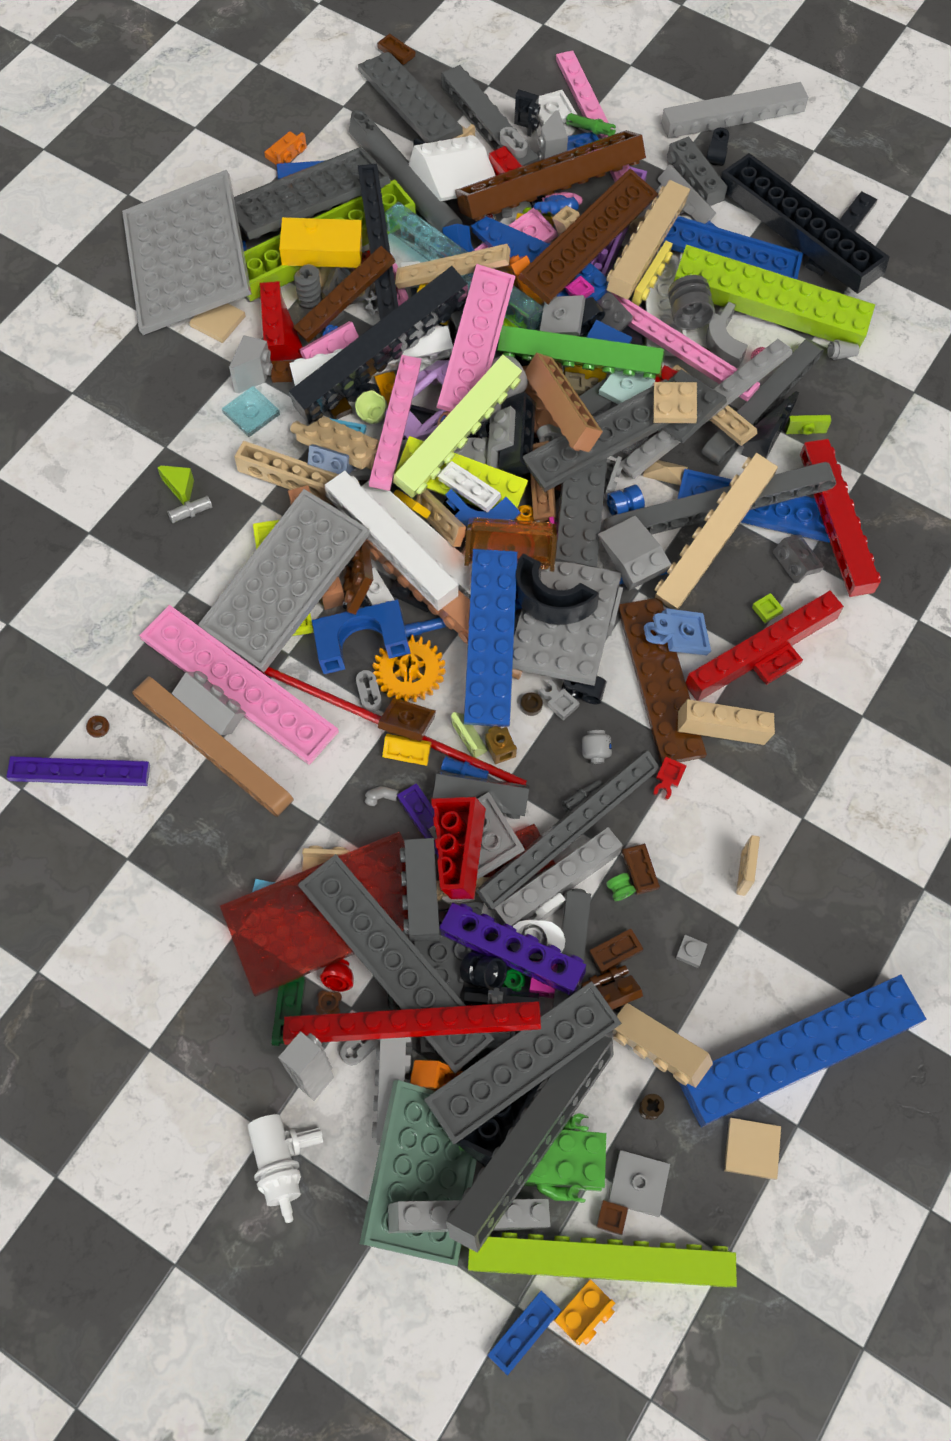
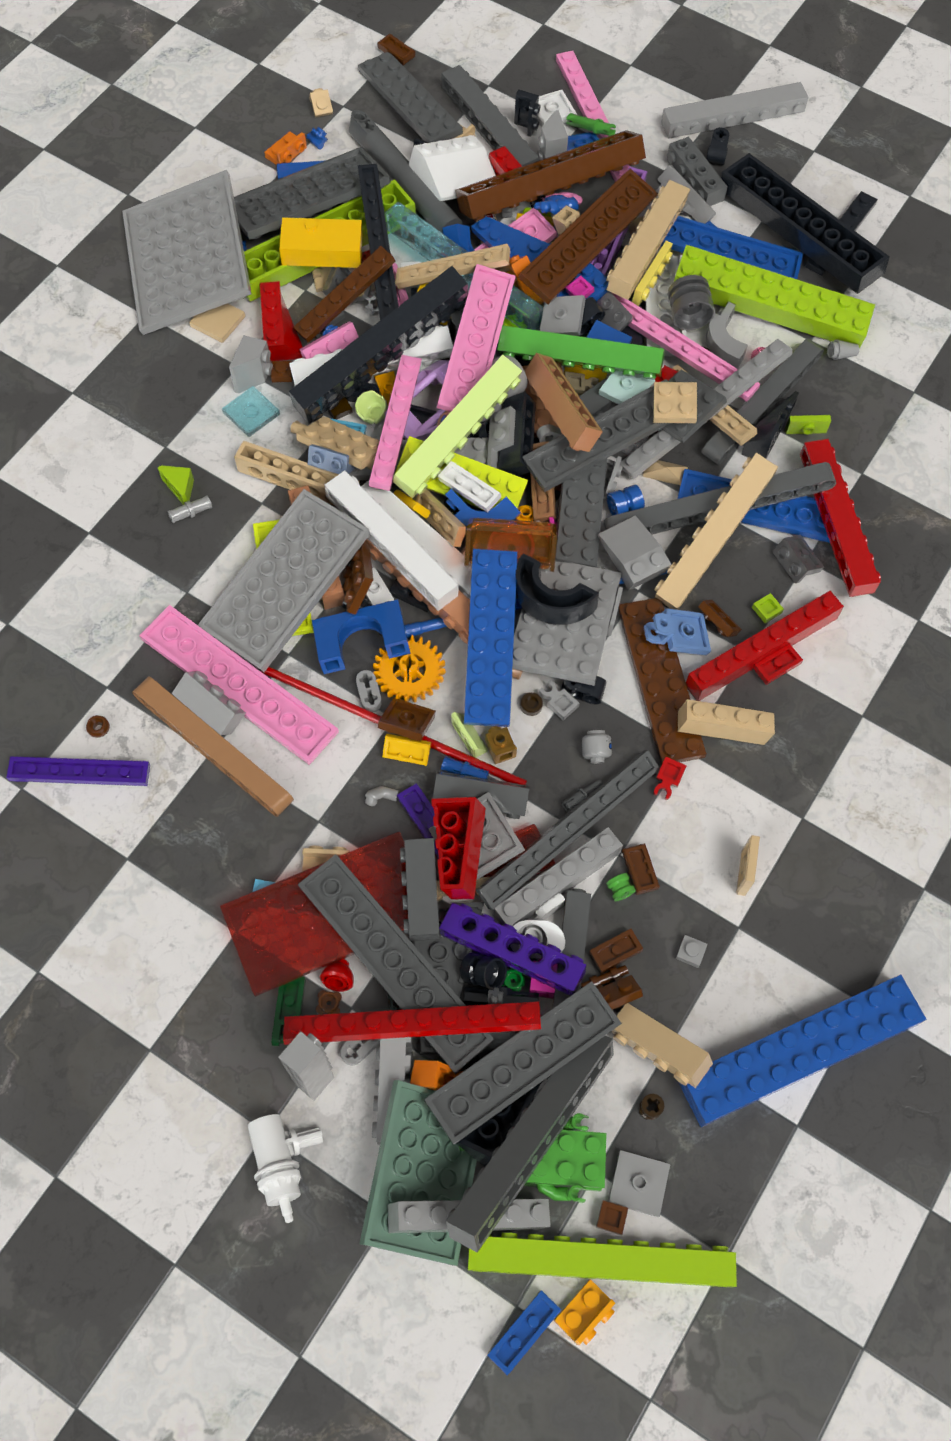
(308, 286): dark grey piece -> none
(317, 137): none -> blue plate
(321, 102): none -> tan bracket
(511, 139): light grey beam -> none
(724, 623): none -> reddish brown plate
(752, 1148): tan tile -> none

